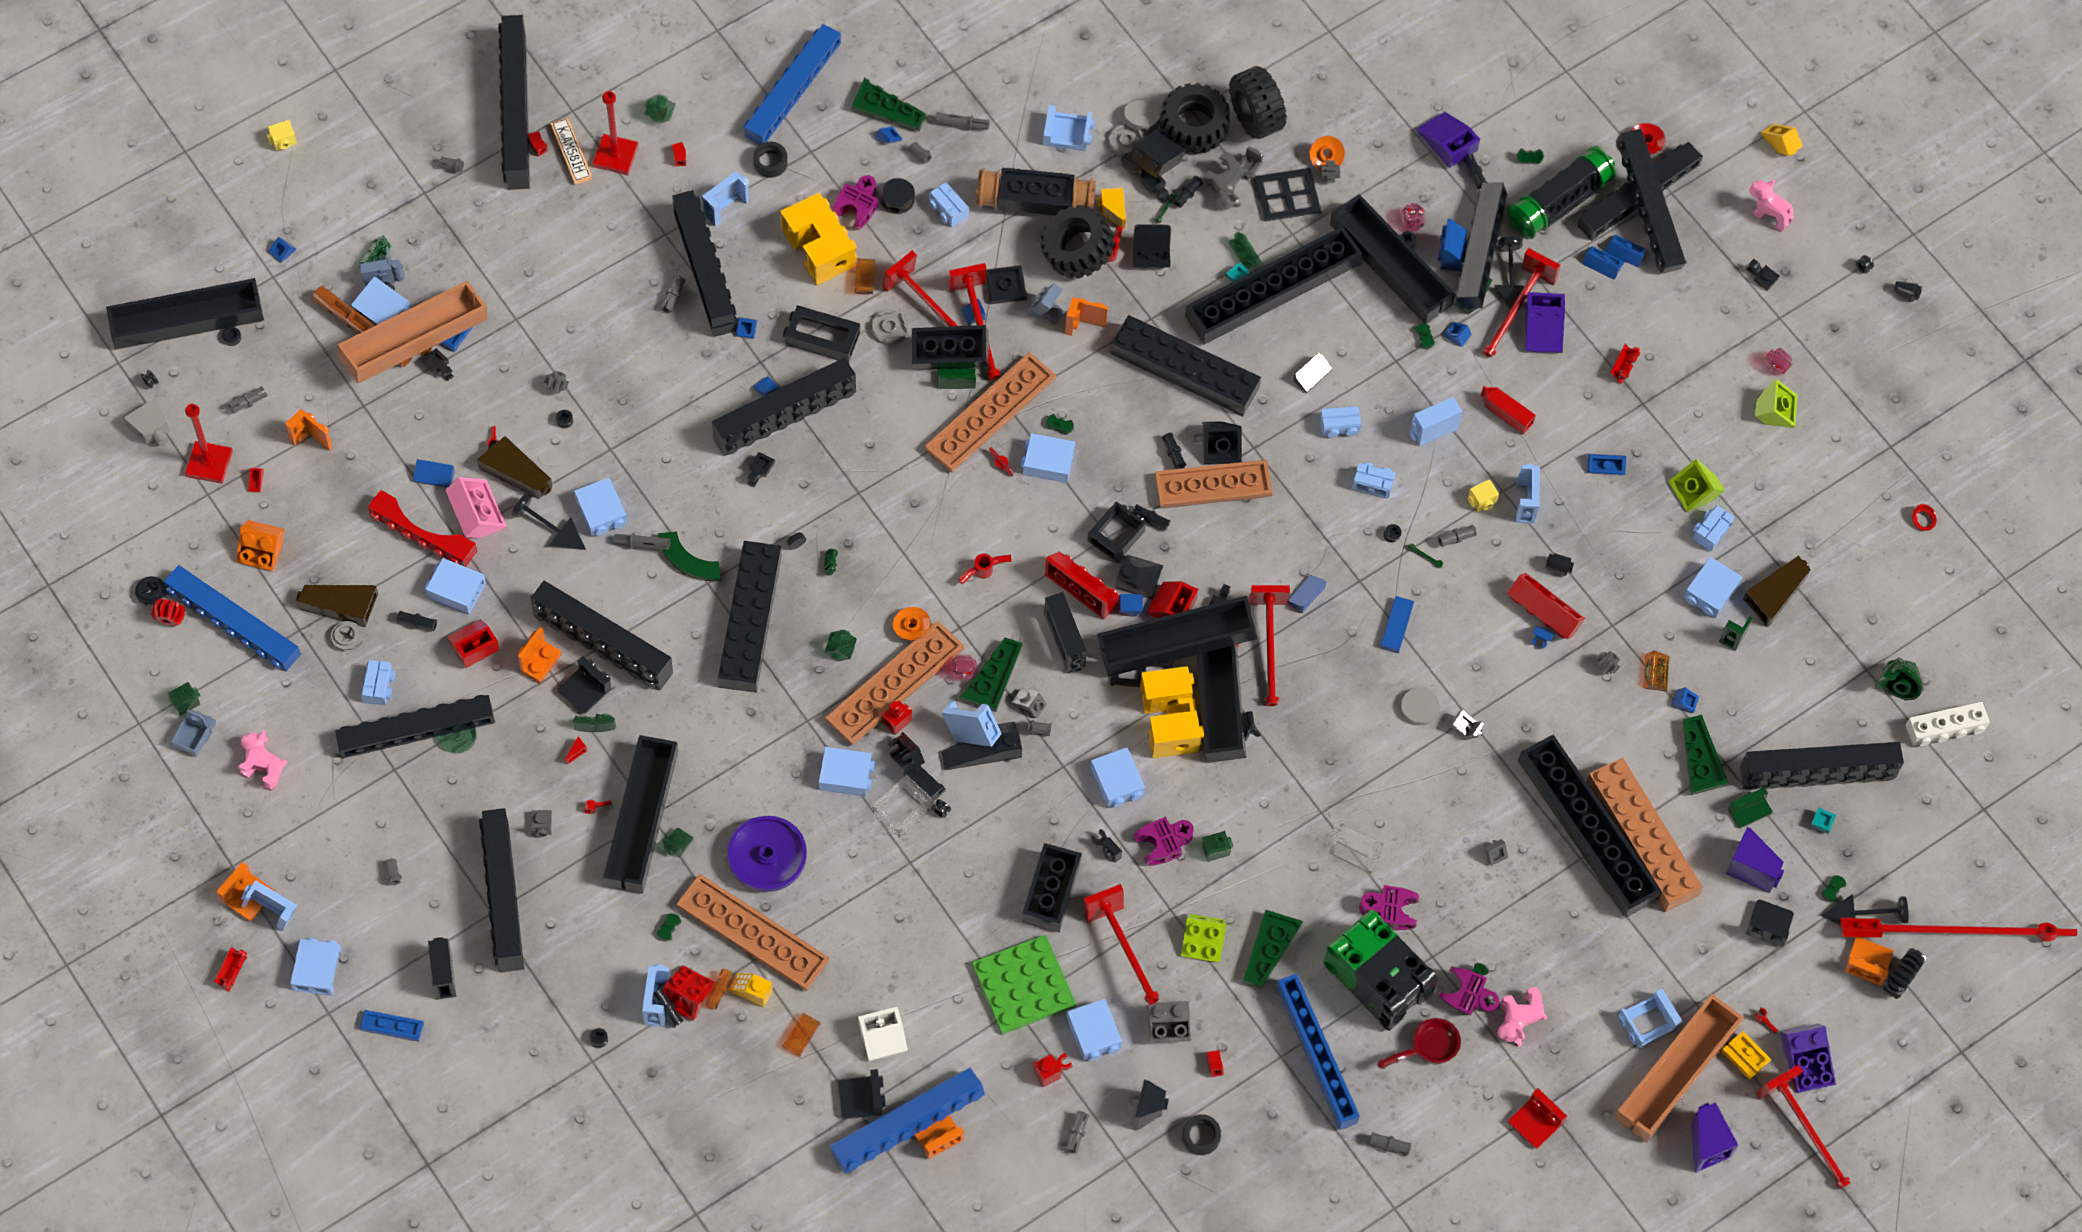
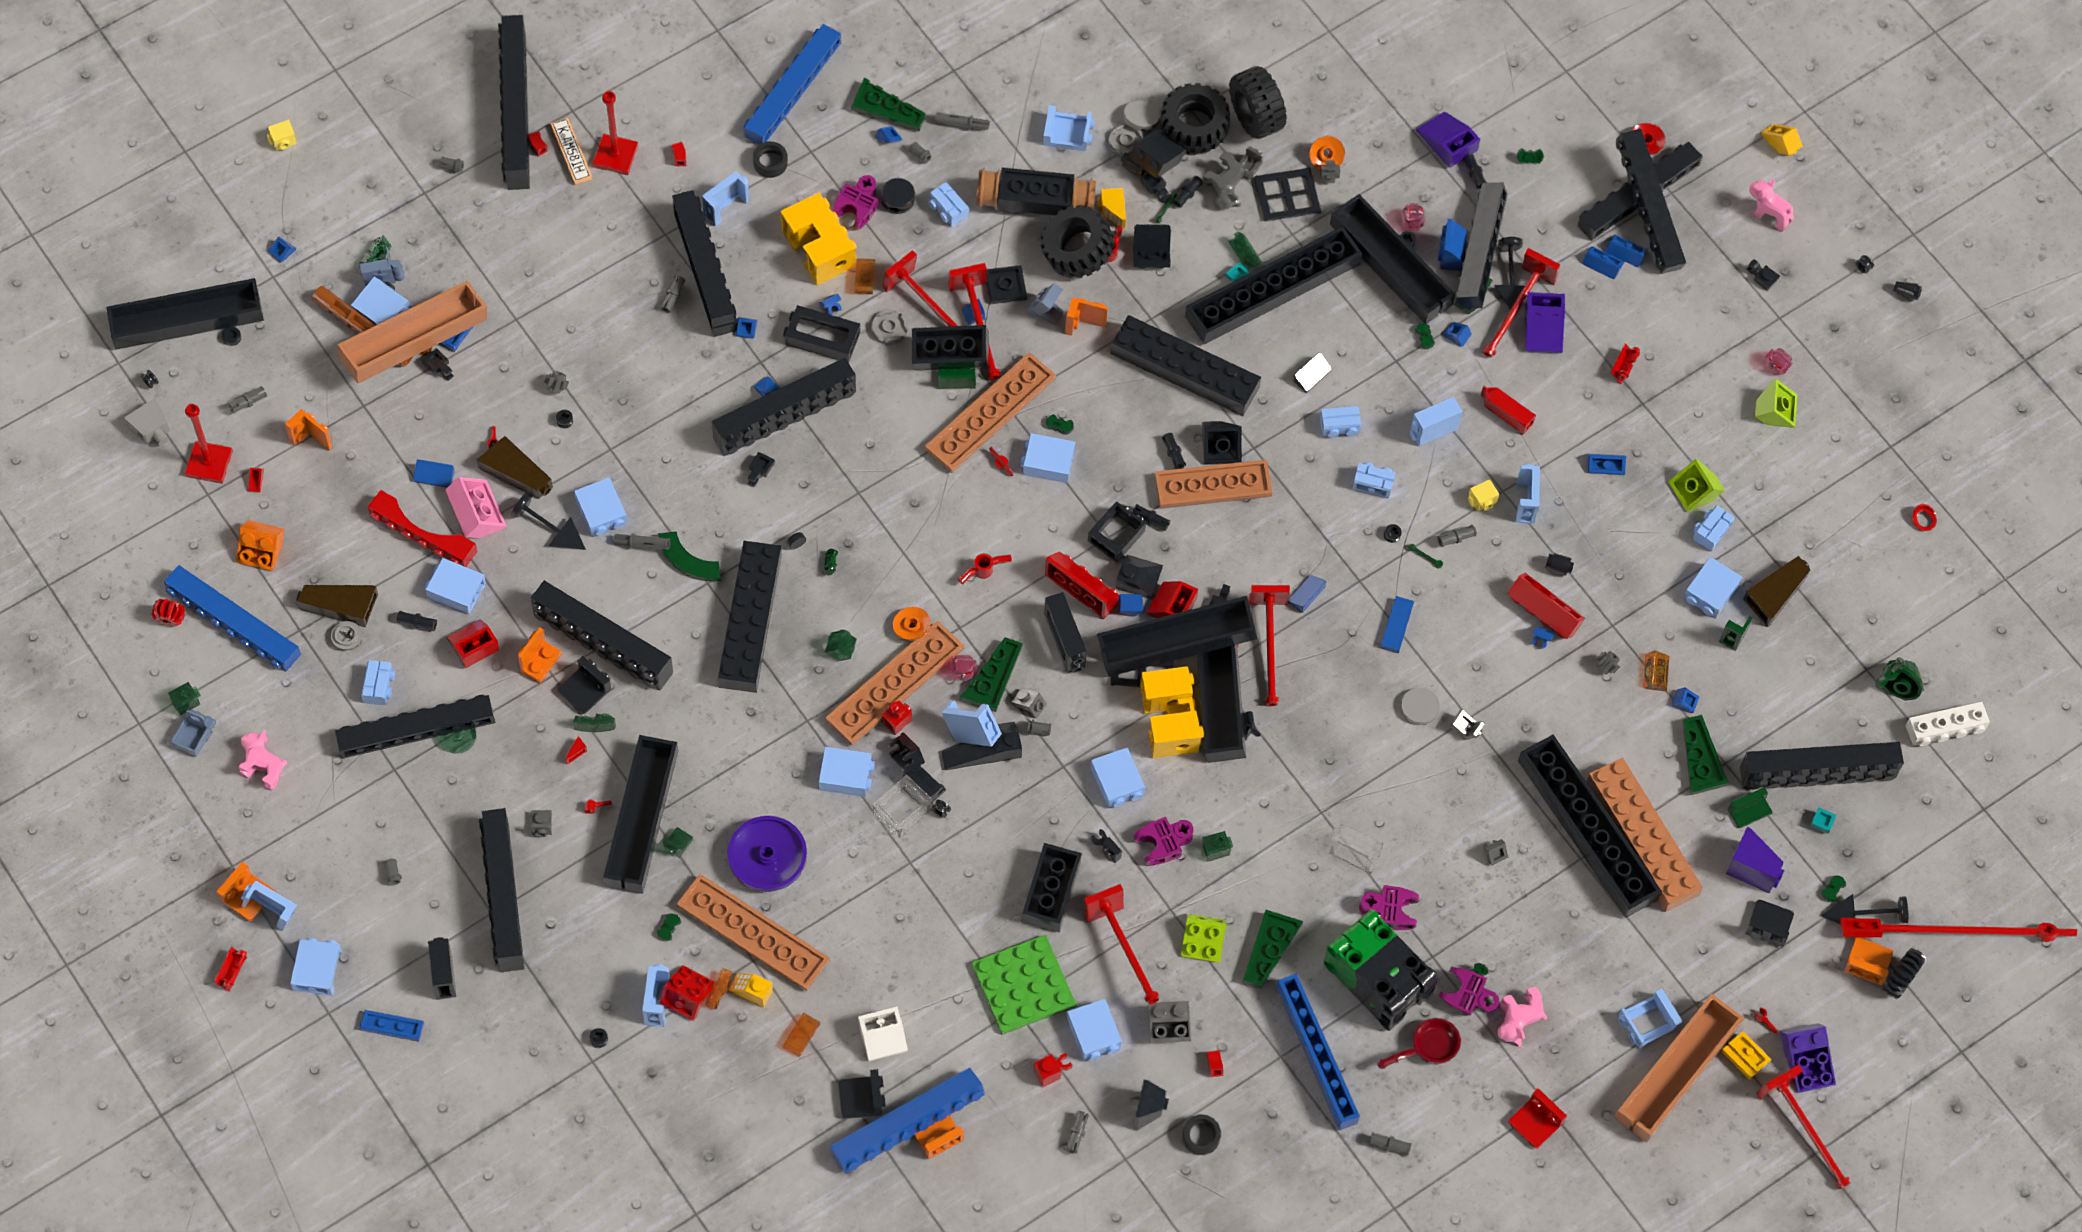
(142, 588): black gear -> none
(659, 108): clear green brick -> none
(670, 1012): black pin -> none
(829, 302): none -> blue tile
(1562, 193): brick -> none
(1711, 1137): dark purple slope -> none

